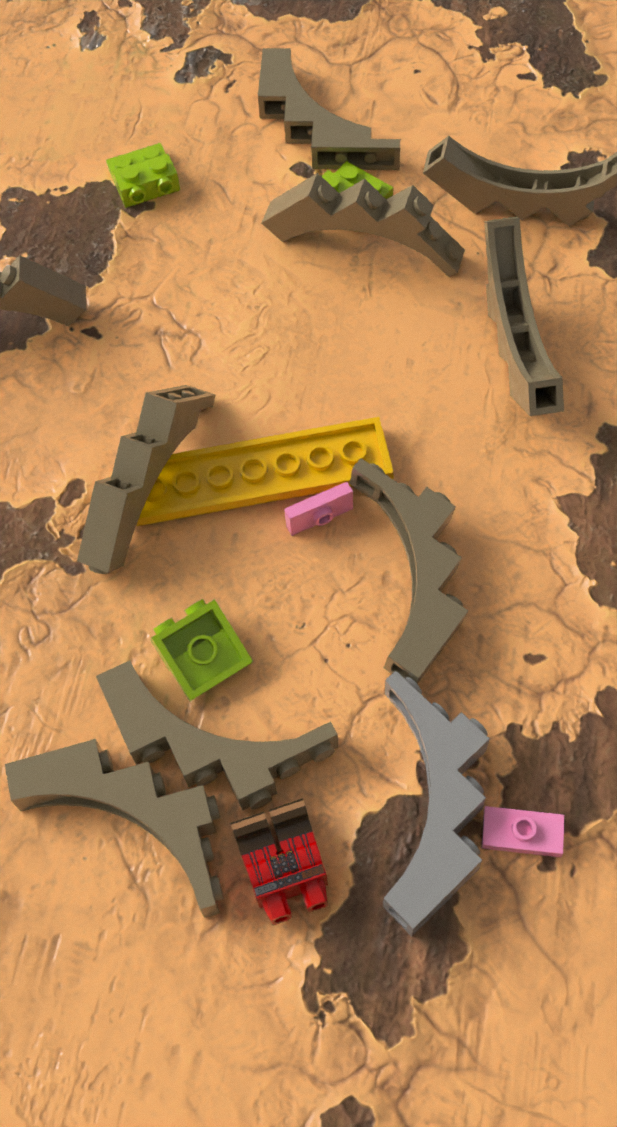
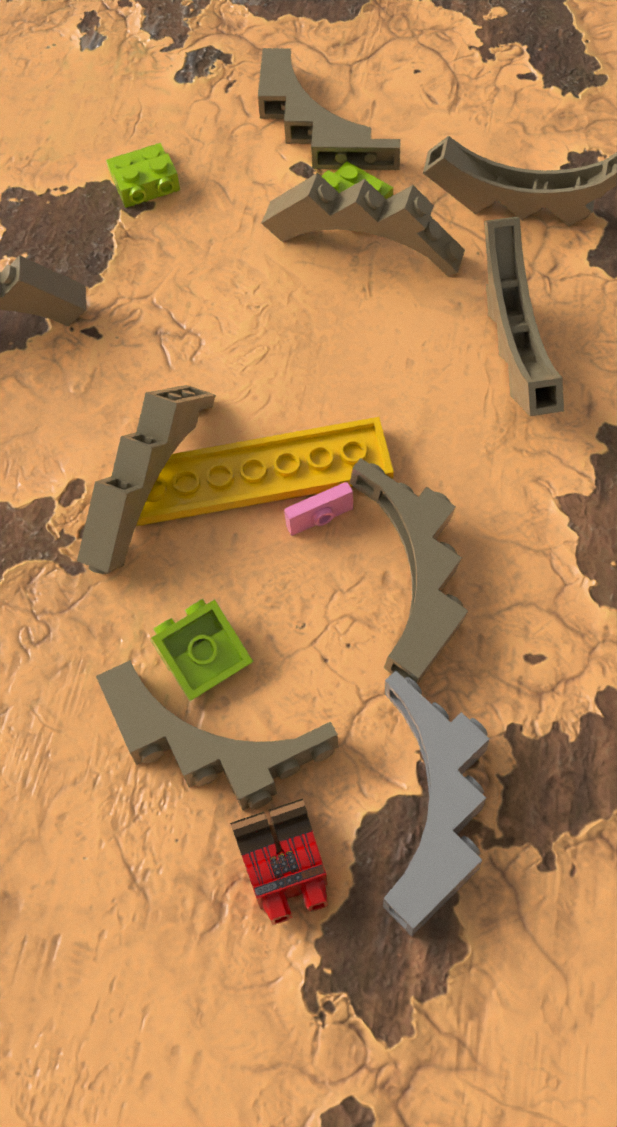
(86, 778): dark tan arch -> none
(523, 831): bright pink plate -> none

